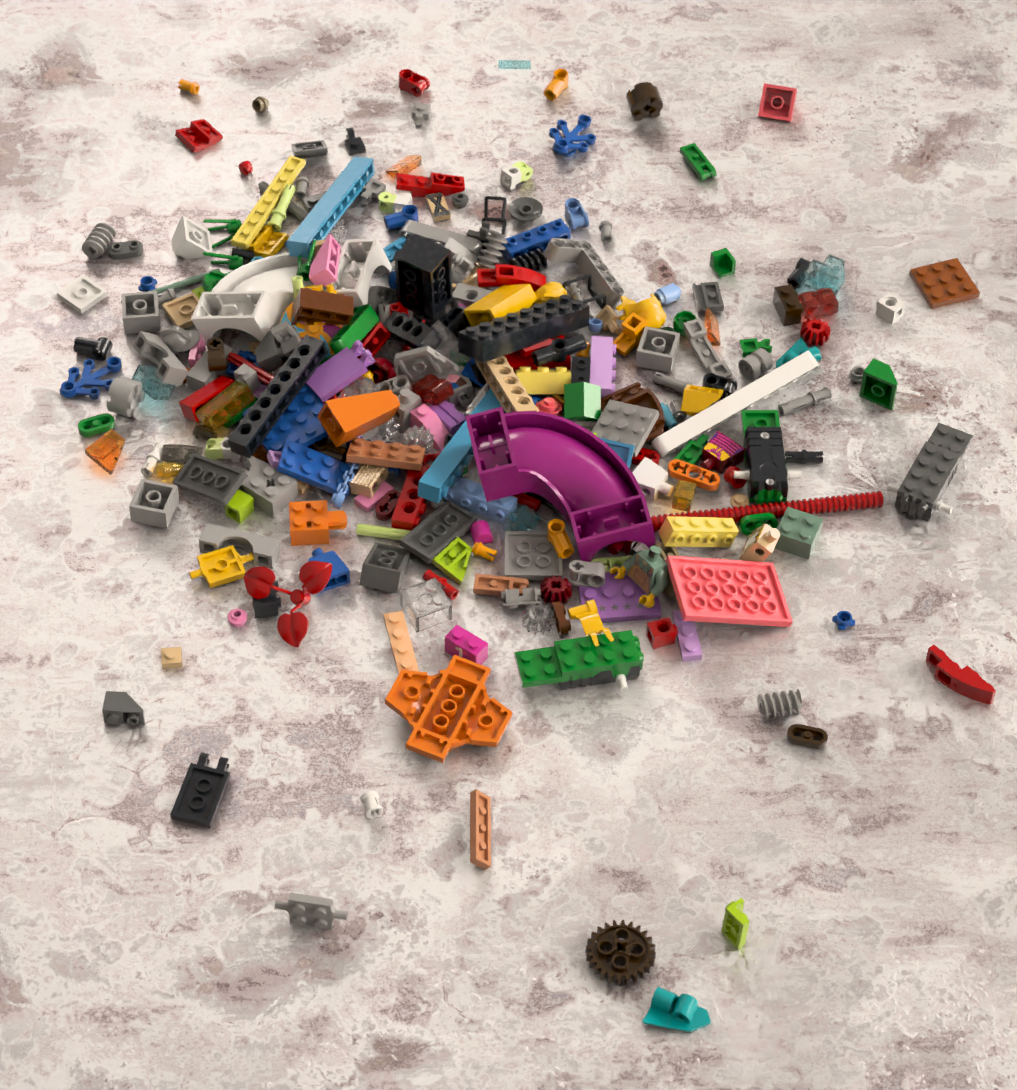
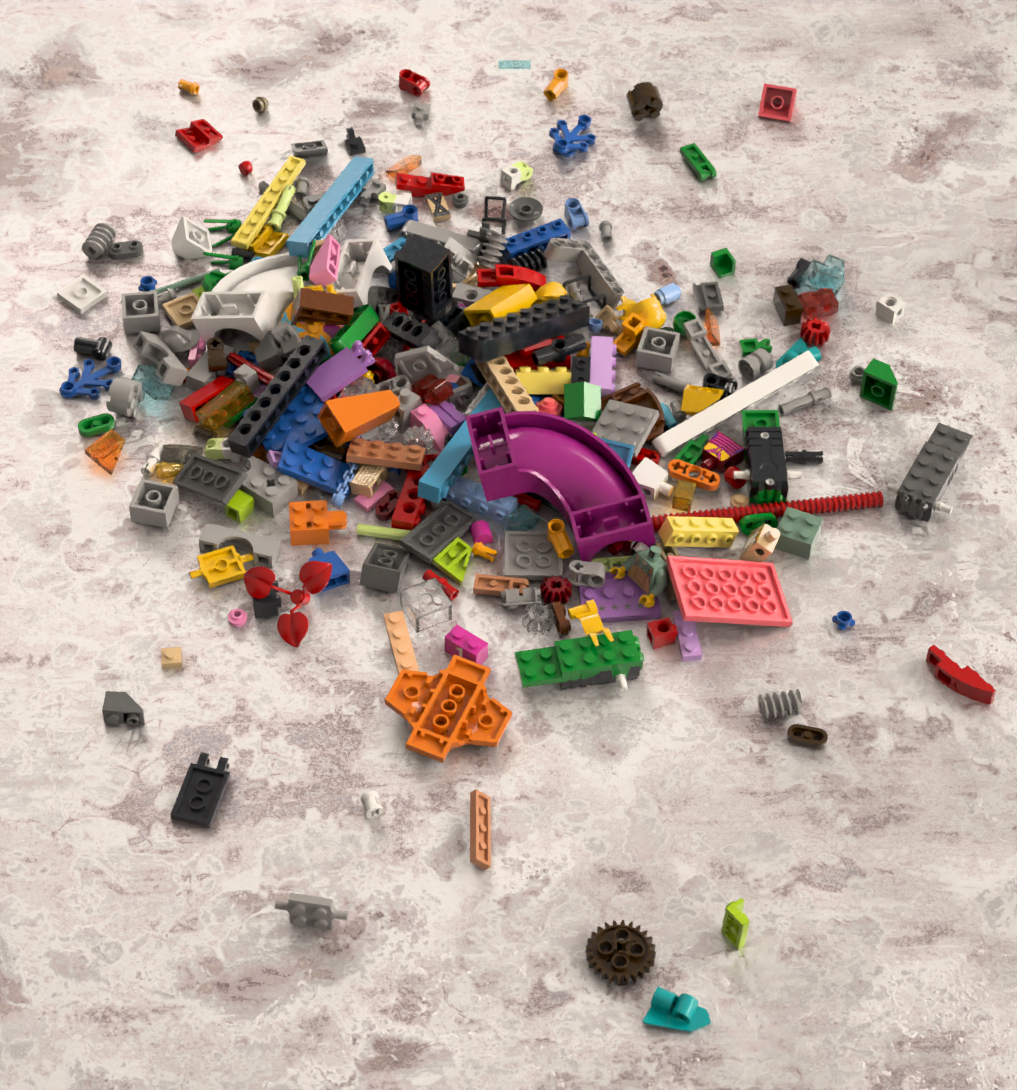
(944, 283): dark orange plate -> none

